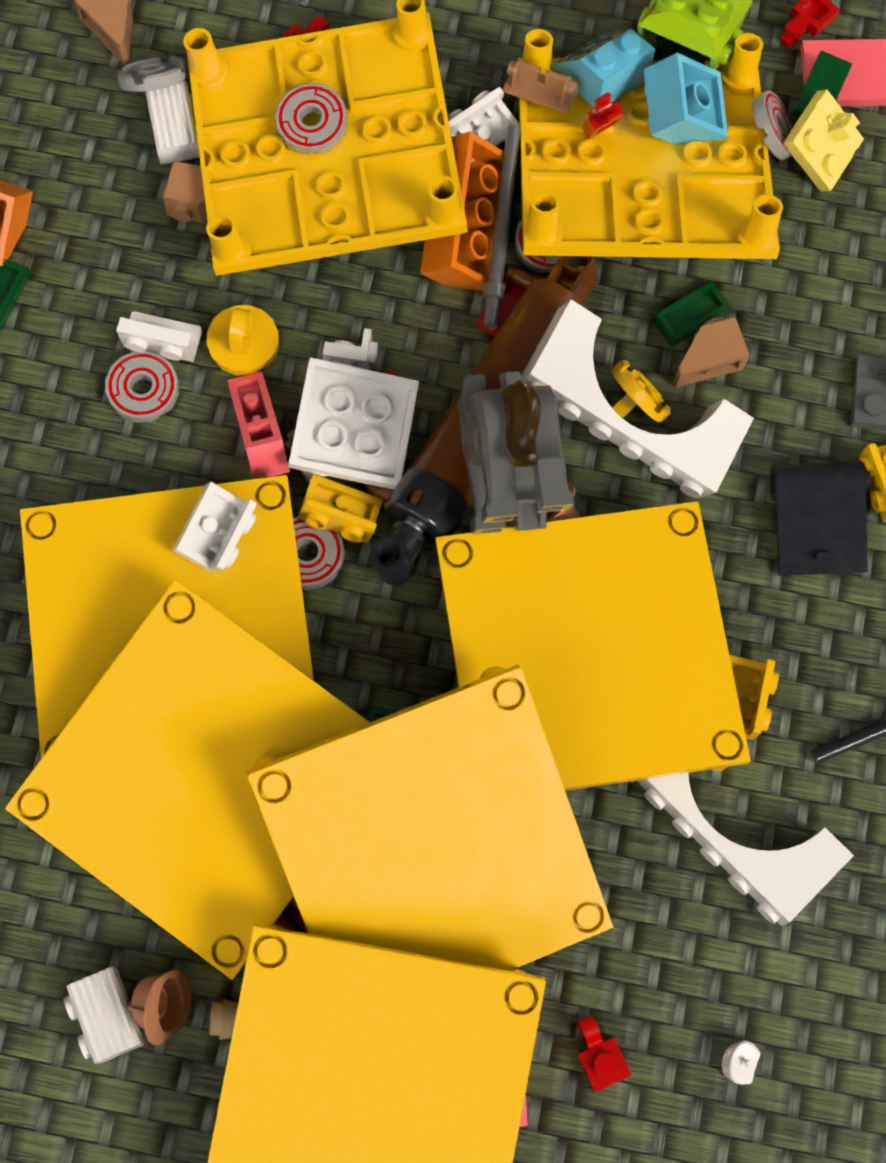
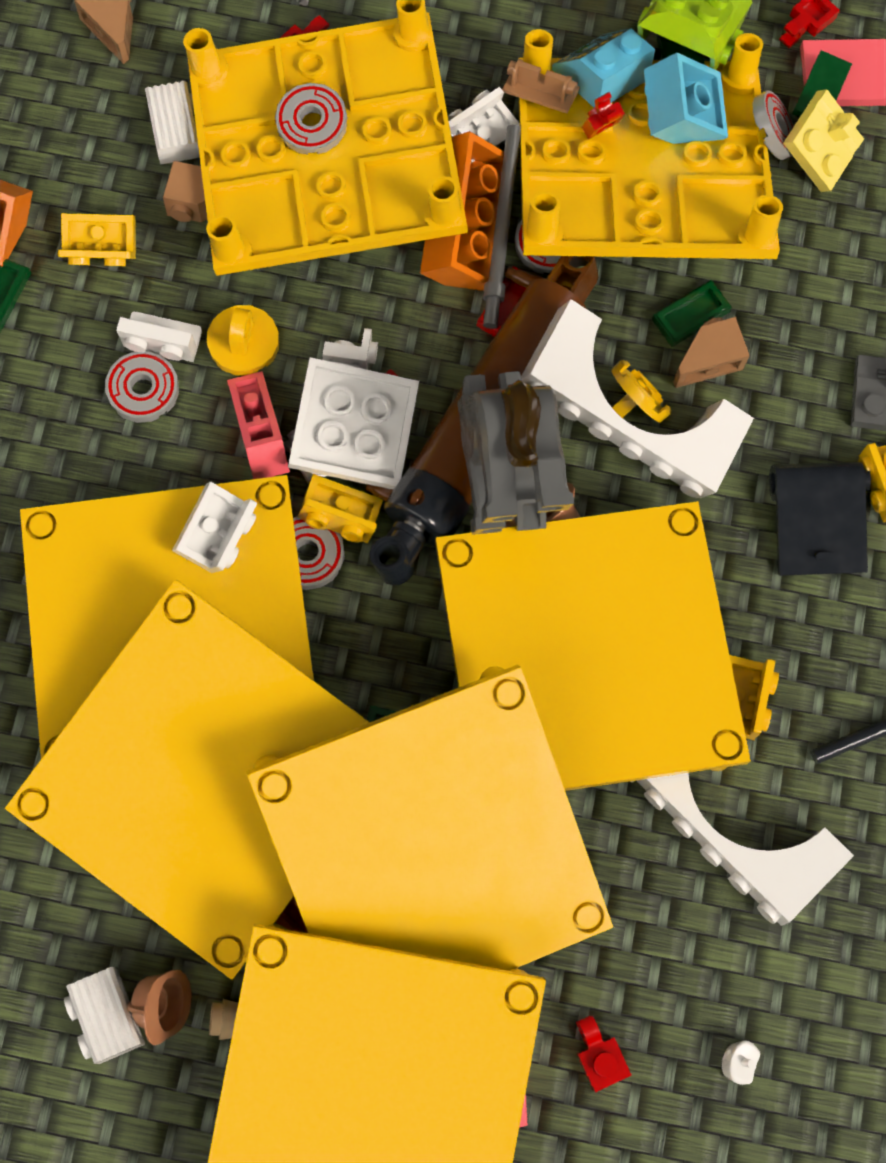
(98, 237): none -> yellow bracket
(152, 74): light grey tile -> none

